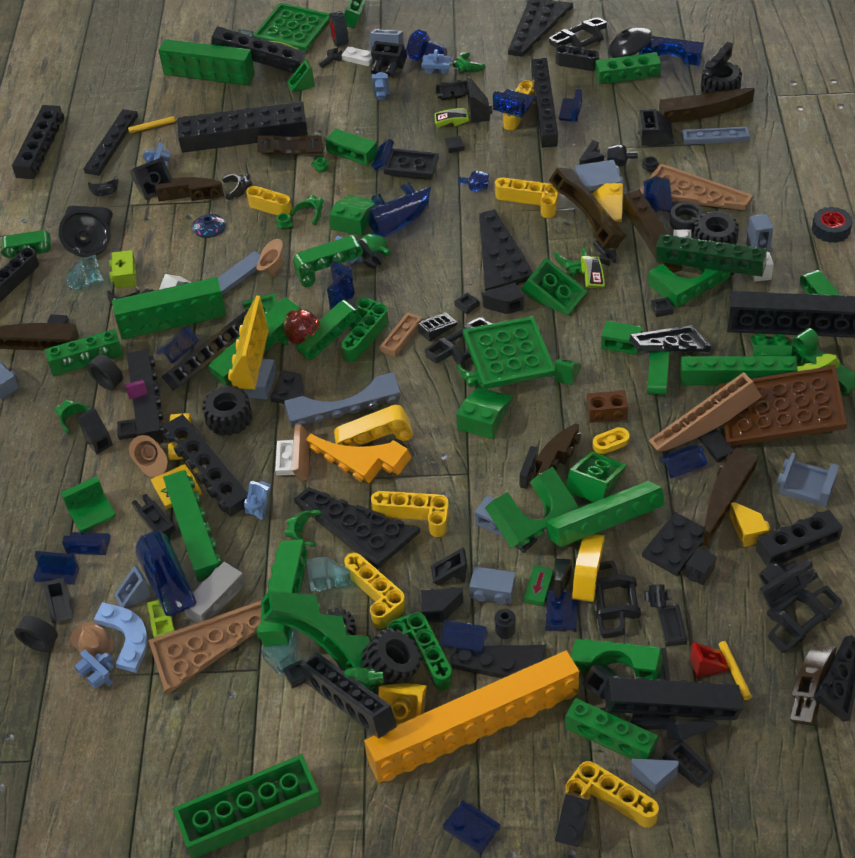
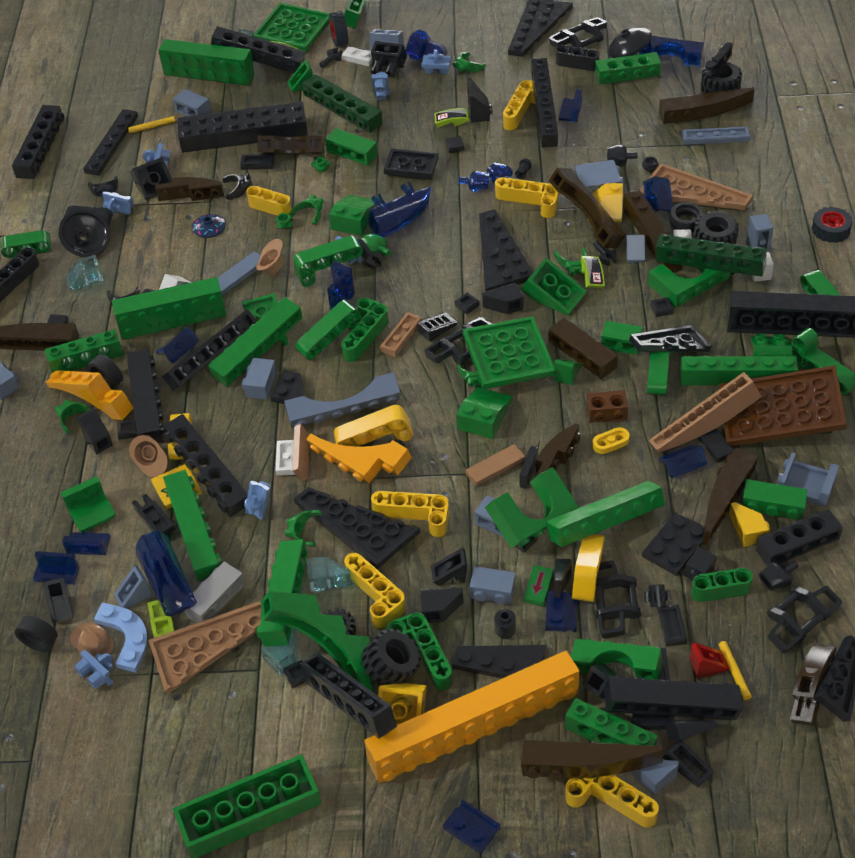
(94, 390): none -> light orange arch
(117, 203): none -> medium blue hips
(123, 269): lime brick -> none
(136, 389): magenta slope -> none
(191, 104): none -> sand blue brick
(216, 413): black tyre -> none
(249, 348): yellow slope -> none
(257, 162): none -> black tile
(300, 324): clear red cylinder -> none
(342, 103): none -> dark green brick
(365, 676): green helmet -> none
(382, 154): clear blue tile -> none
(445, 89): black hinge -> none
(463, 635): clear blue panel -> none
(495, 465): none -> medium nougat tile
(499, 170): none -> clear blue piece
(512, 102): clear blue bracket -> none
(524, 166): none -> black pin
(573, 819): black brick -> none
(583, 348): none -> dark brown brick
(585, 760): none -> dark brown slope
(592, 154): black slope -> none
(594, 476): green slope -> none
(635, 248): none -> sand blue slope
(654, 128): black slope -> none
(721, 584): none -> green beam
(775, 499): none -> green brick
(788, 583): black hinge -> none
(823, 361): lime slope -> none

